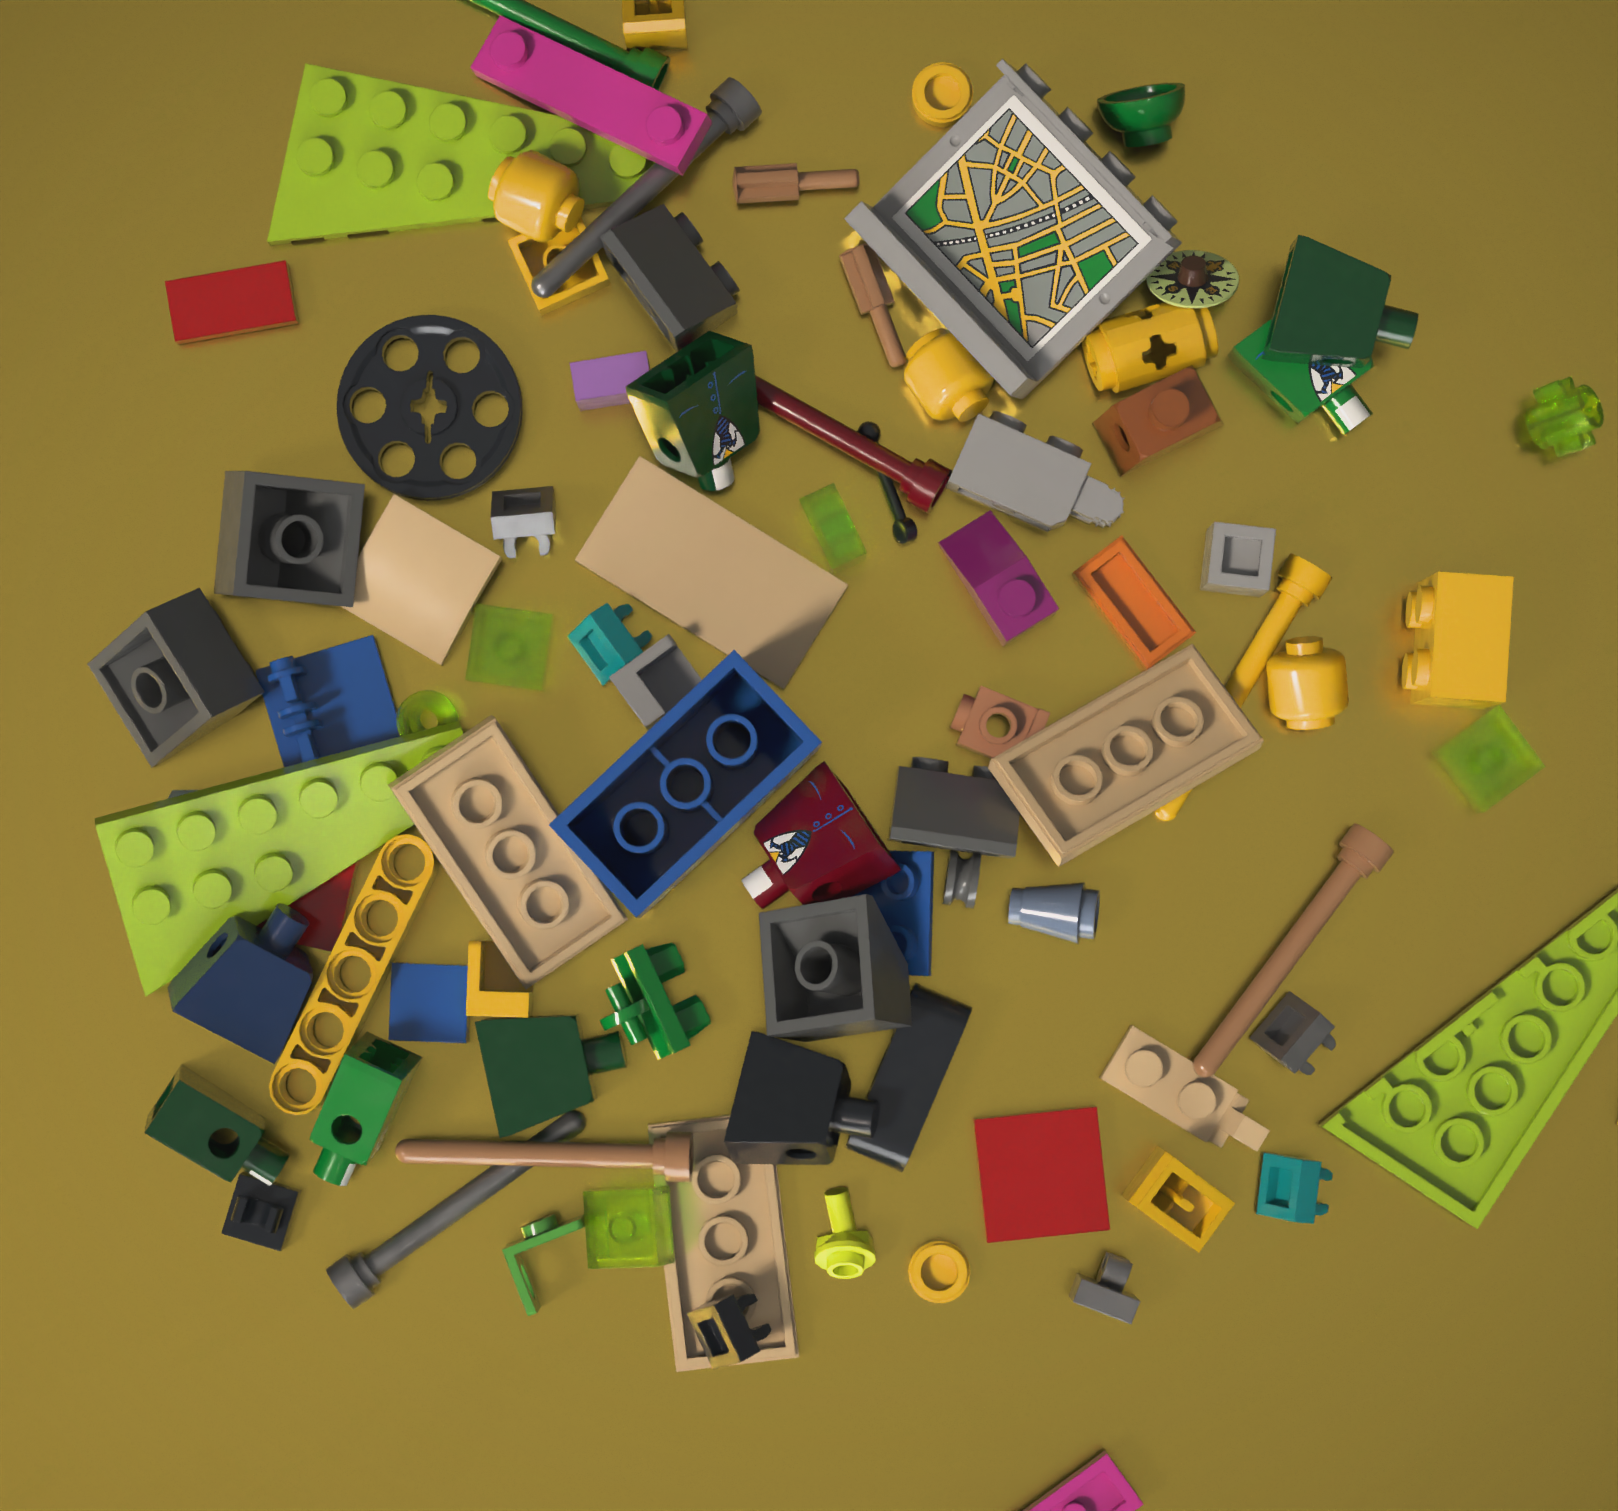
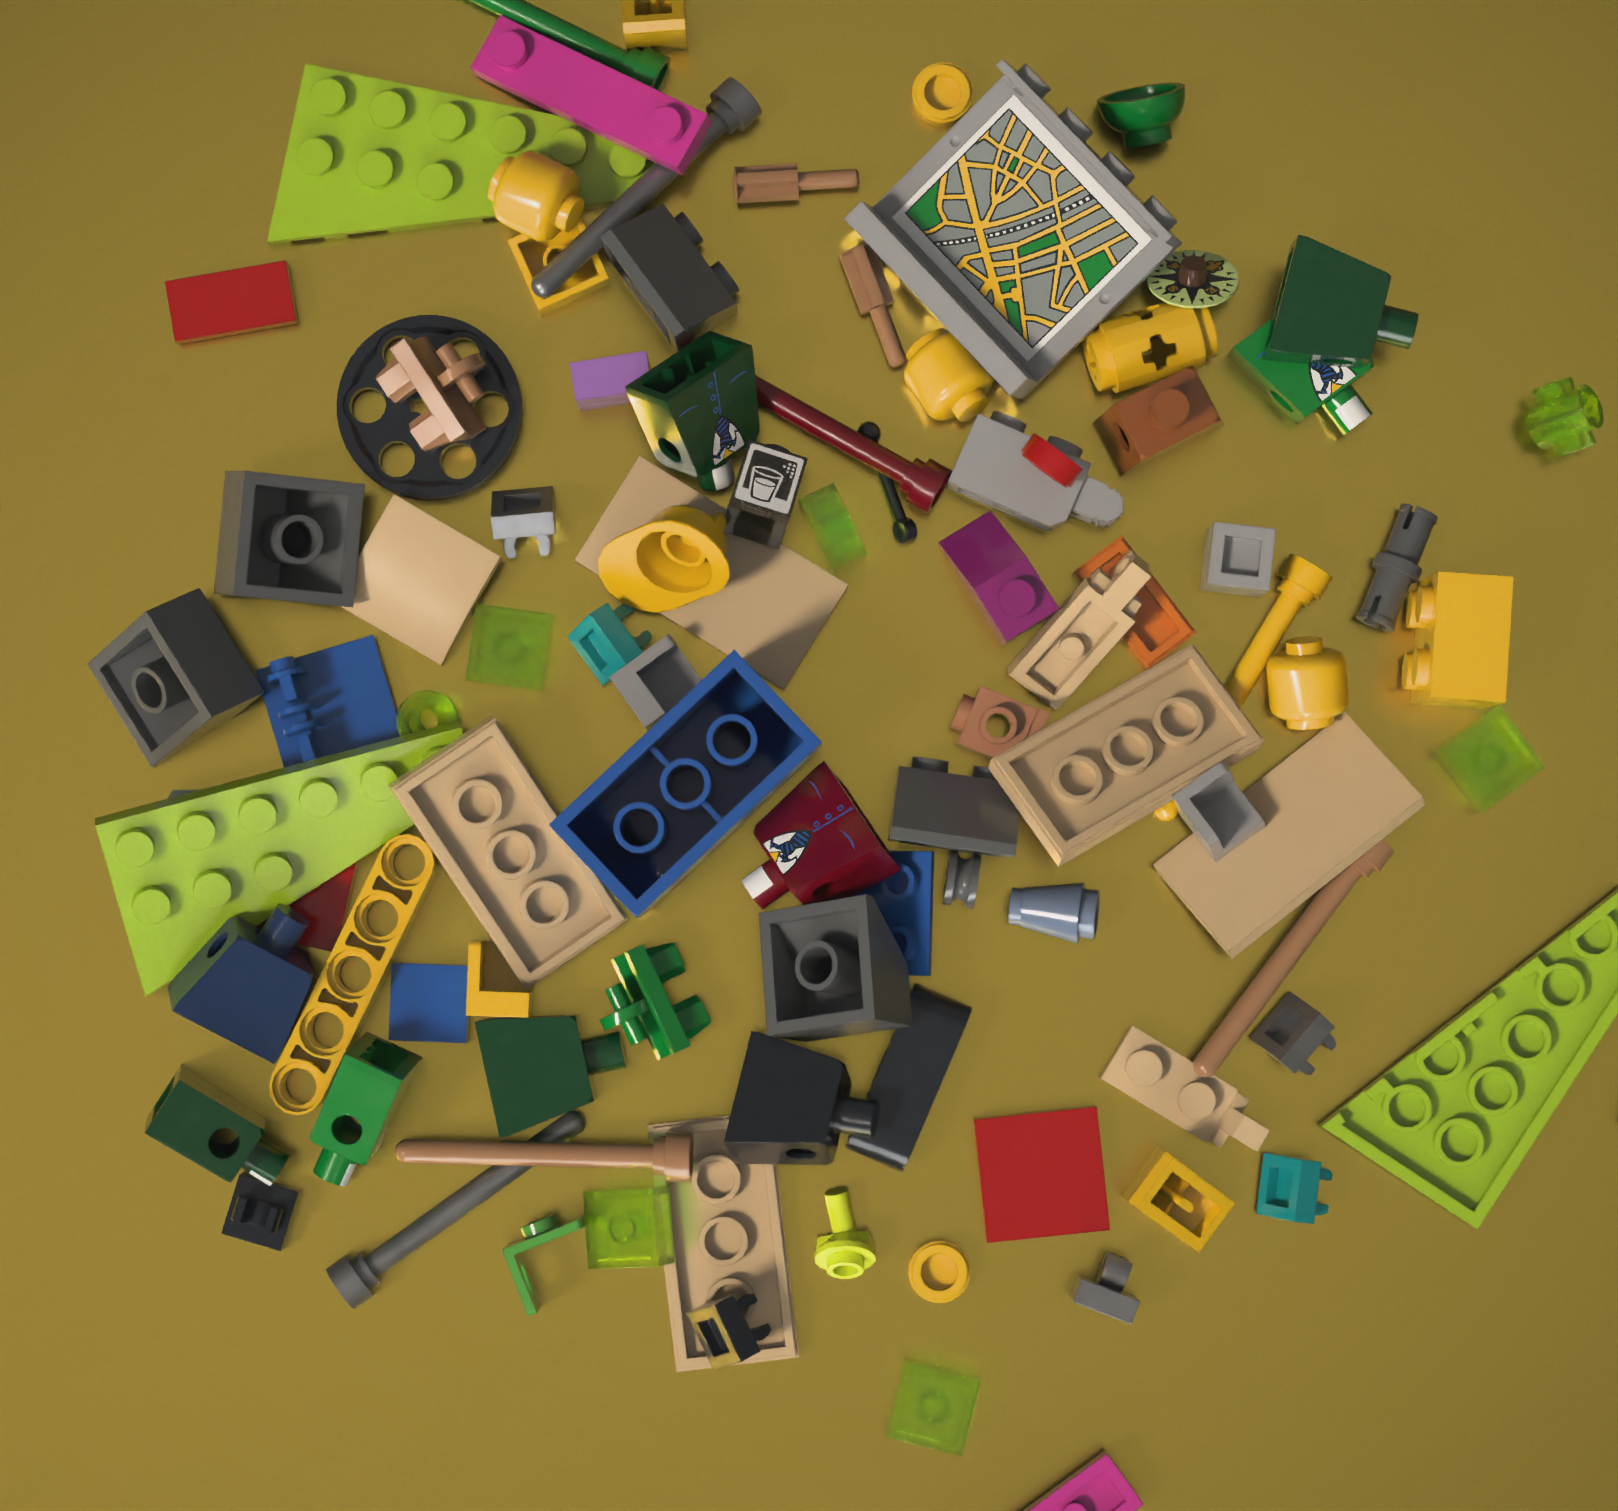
(444, 385): none -> medium nougat hips
(667, 560): none -> yellow piece
(764, 493): none -> clear smoke brick
(933, 1406): none -> clear neon green piece
(1051, 461): none -> red tile
(1081, 631): none -> tan hinge
(1218, 811): none -> light grey panel
(1319, 818): none -> tan tile
(1397, 567): none -> dark grey pin

